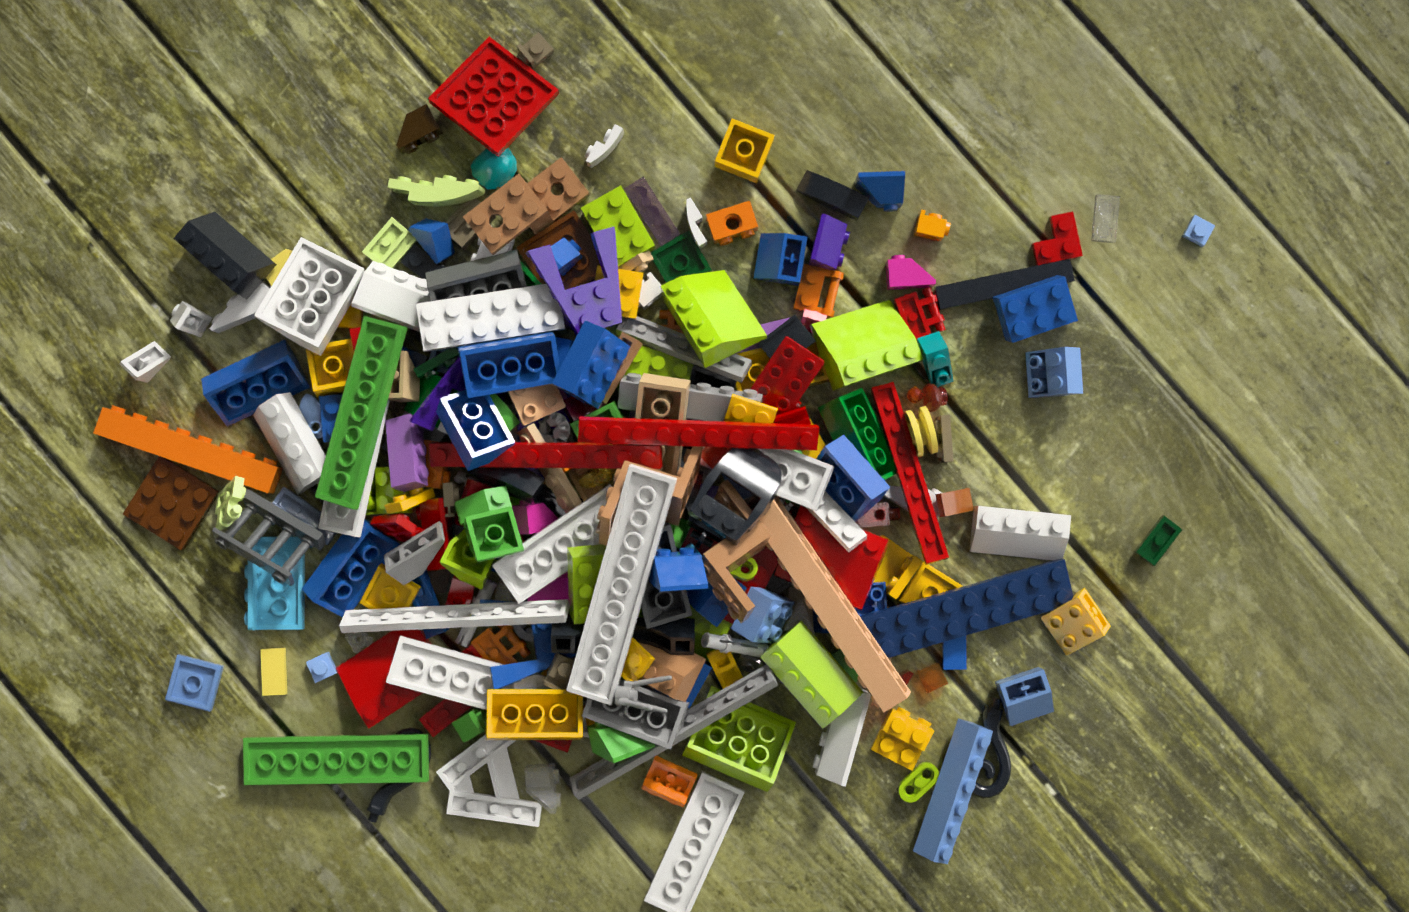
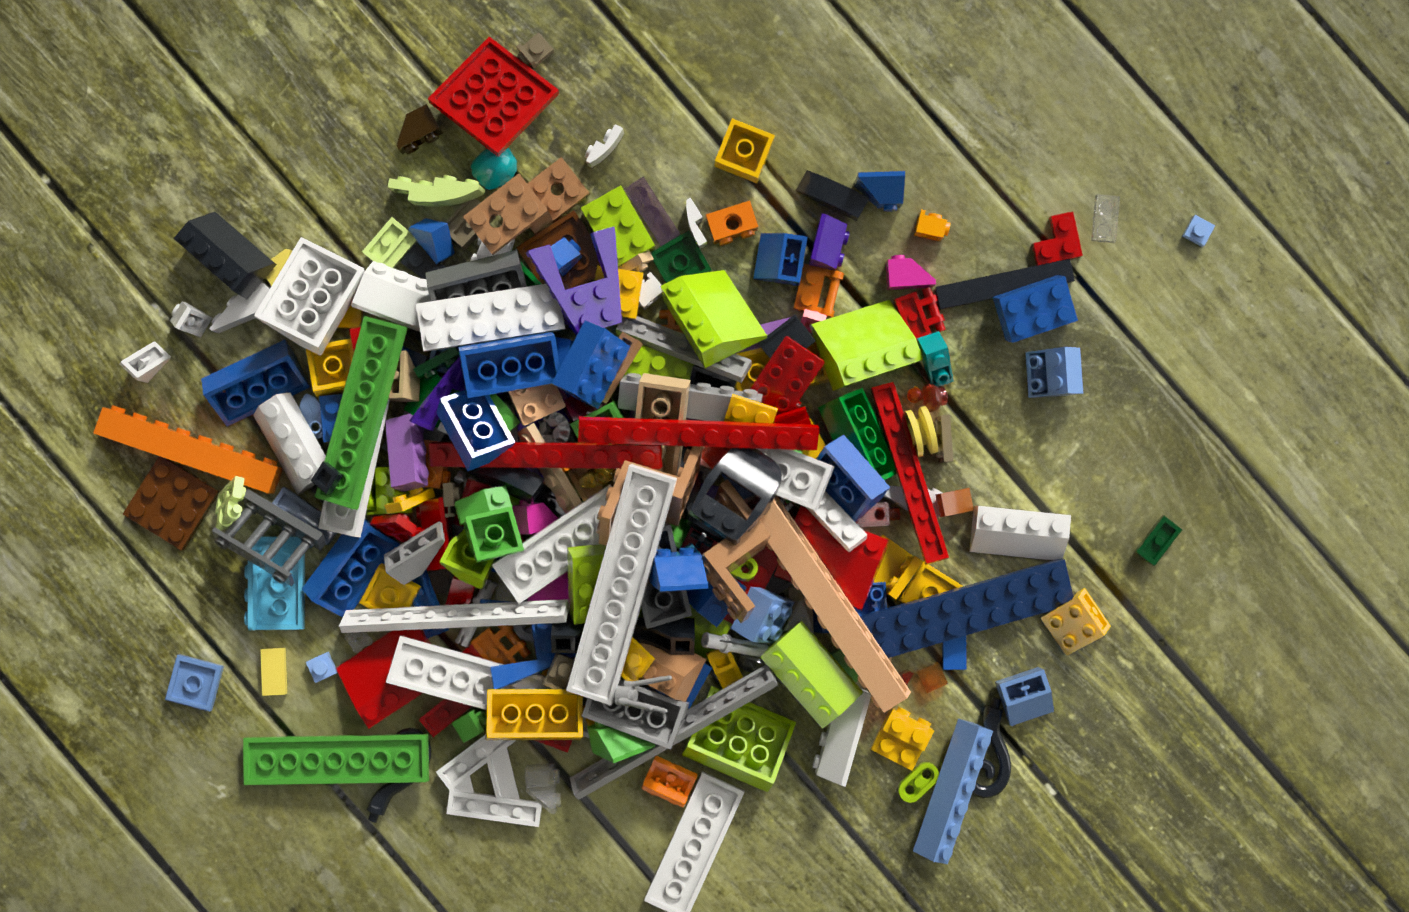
(326, 478): none -> black tile

